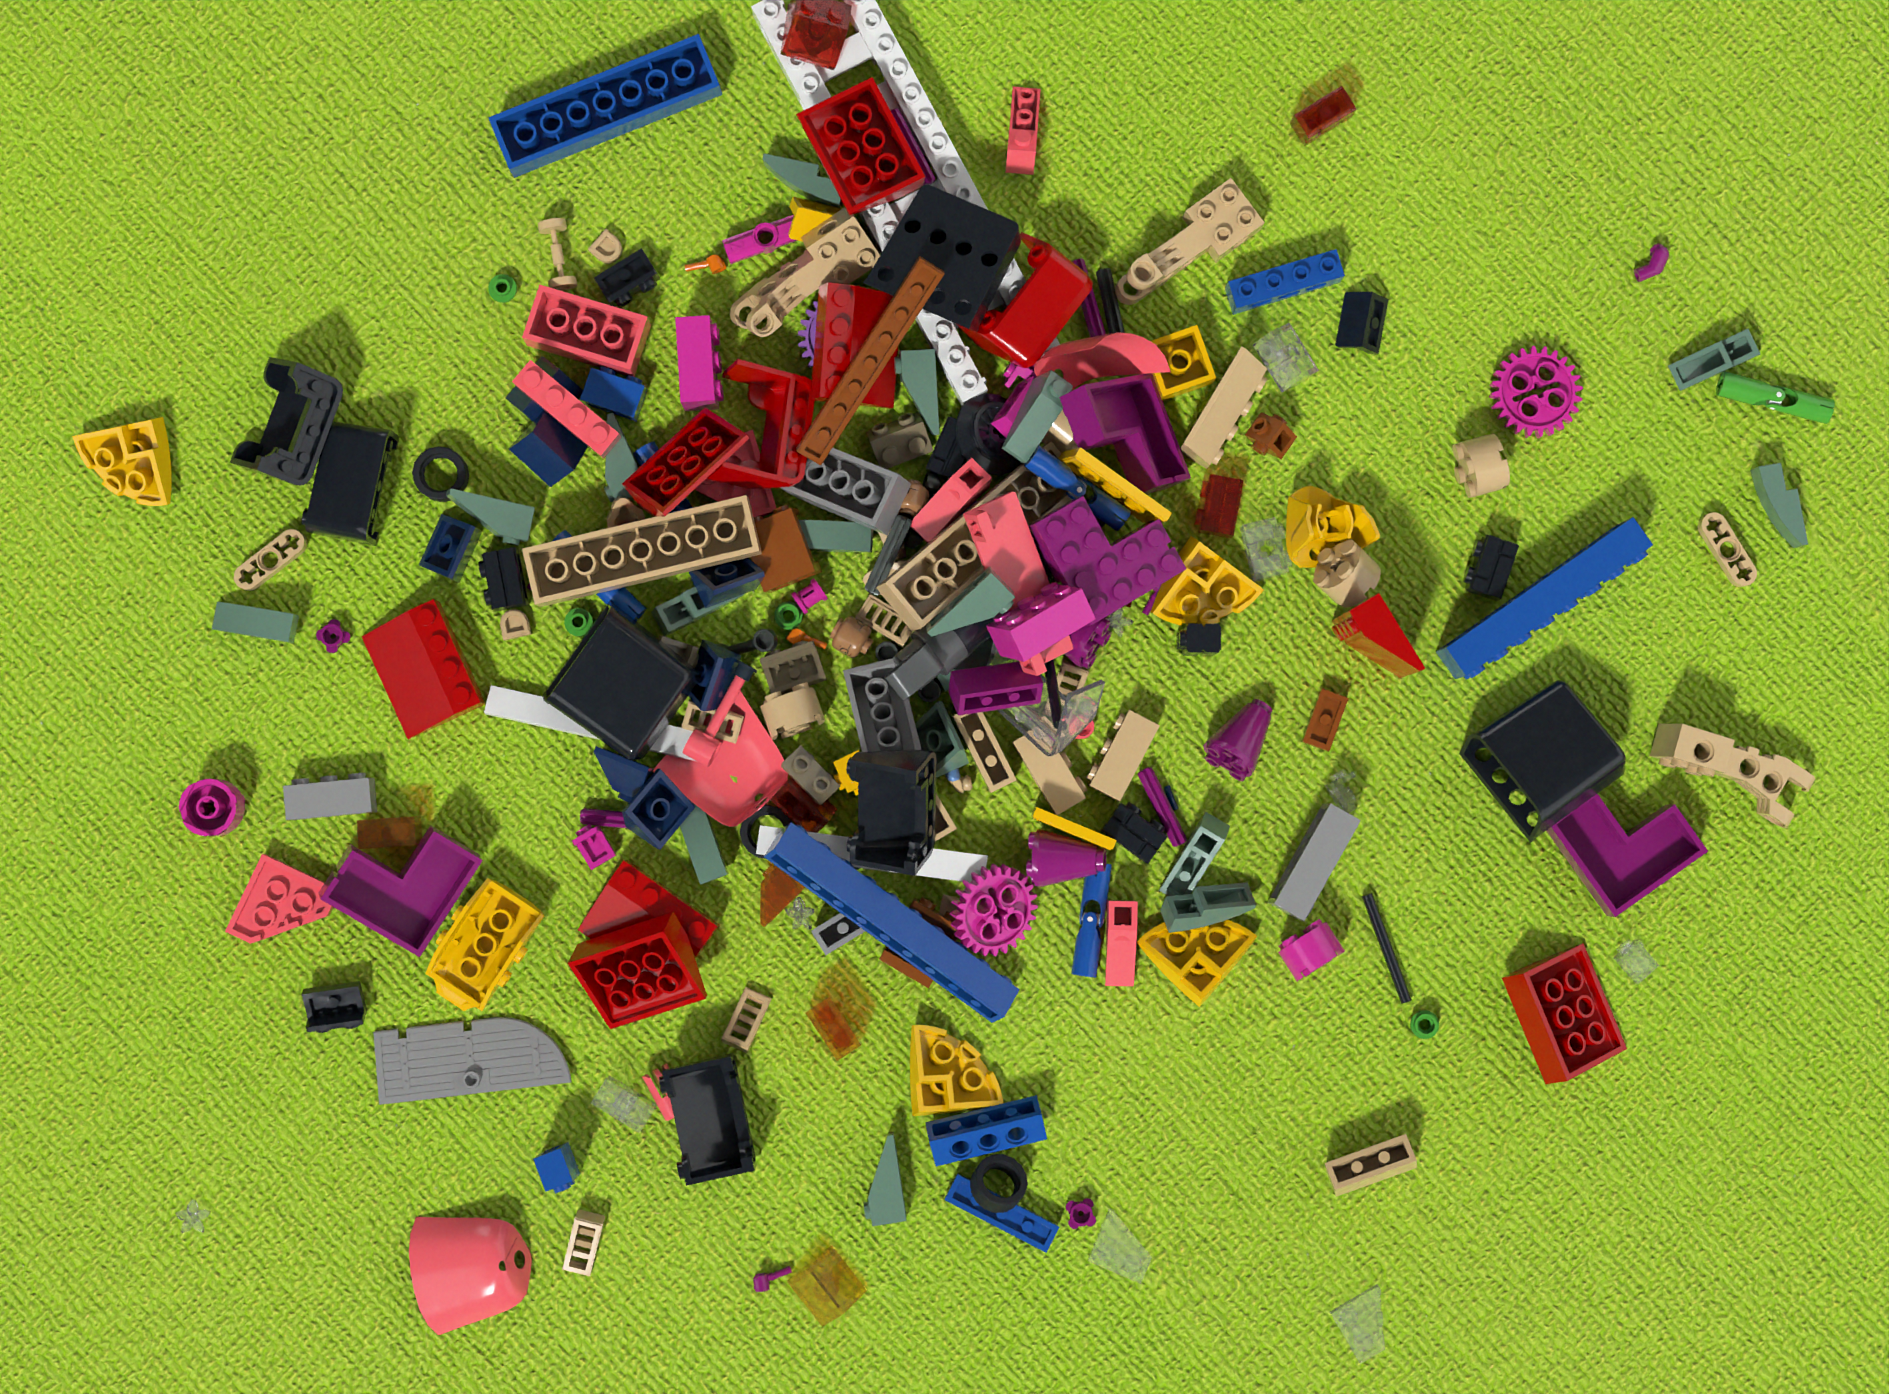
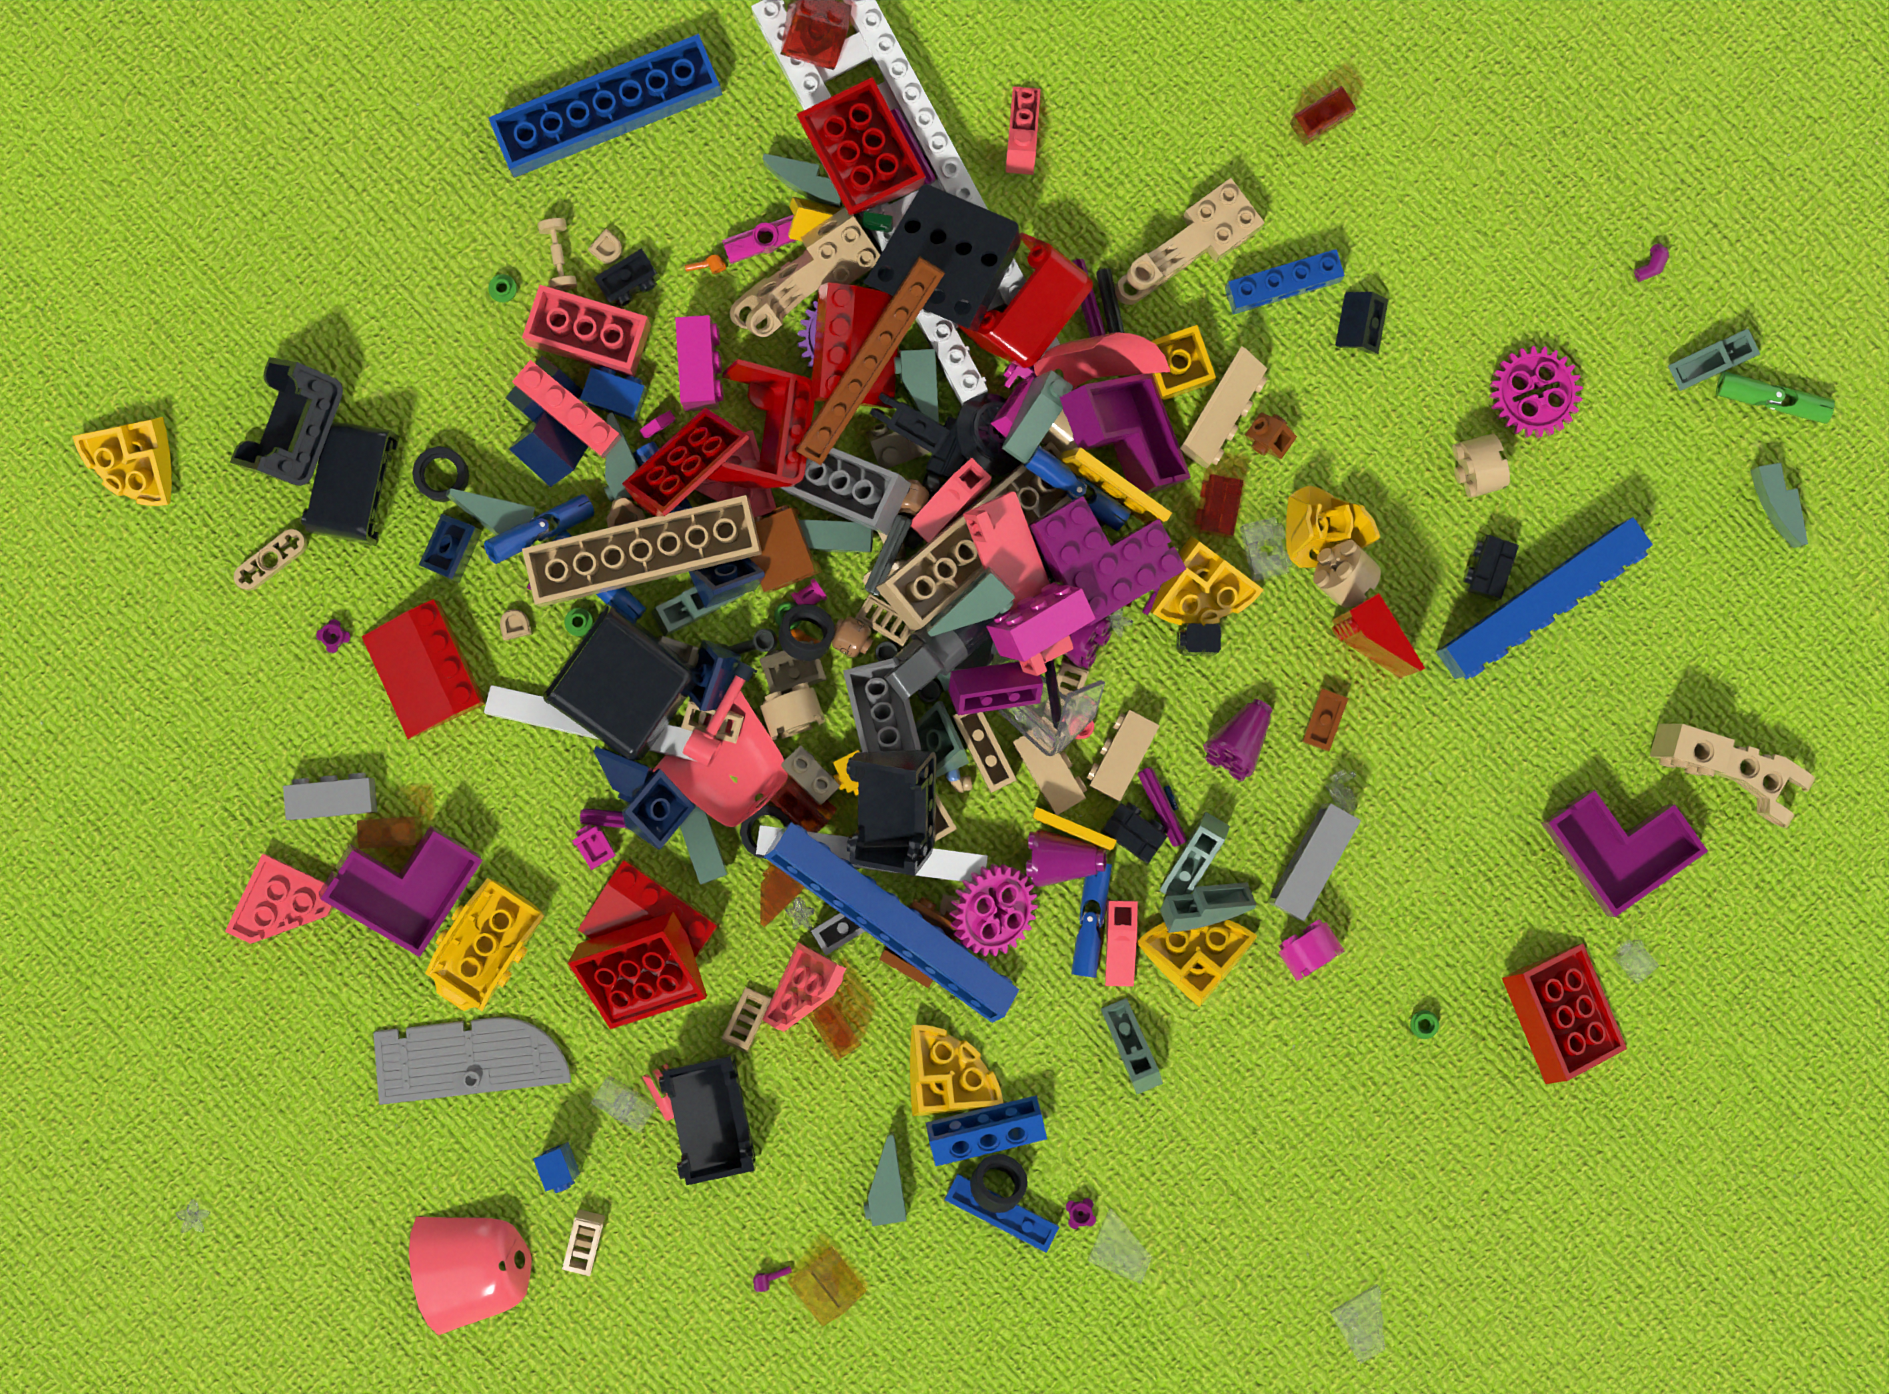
(226, 800): dark pink brick -> none
(255, 622): sand green slope -> none
(334, 1007): black bracket -> none
(504, 579): black brick -> none
(524, 535): none -> blue piece
(657, 424): none -> dark pink tile
(803, 987): none -> coral plate
(815, 615): none -> black tyre
(877, 222): none -> dark green tile
(913, 424): none -> black hinge
(1132, 1046): none -> sand green slope
(1285, 357): clear brick -> none
(1371, 1165): tan brick -> none
(1386, 948): black bar -> none
(1550, 752): black piece -> none
(1730, 571): tan beam -> none

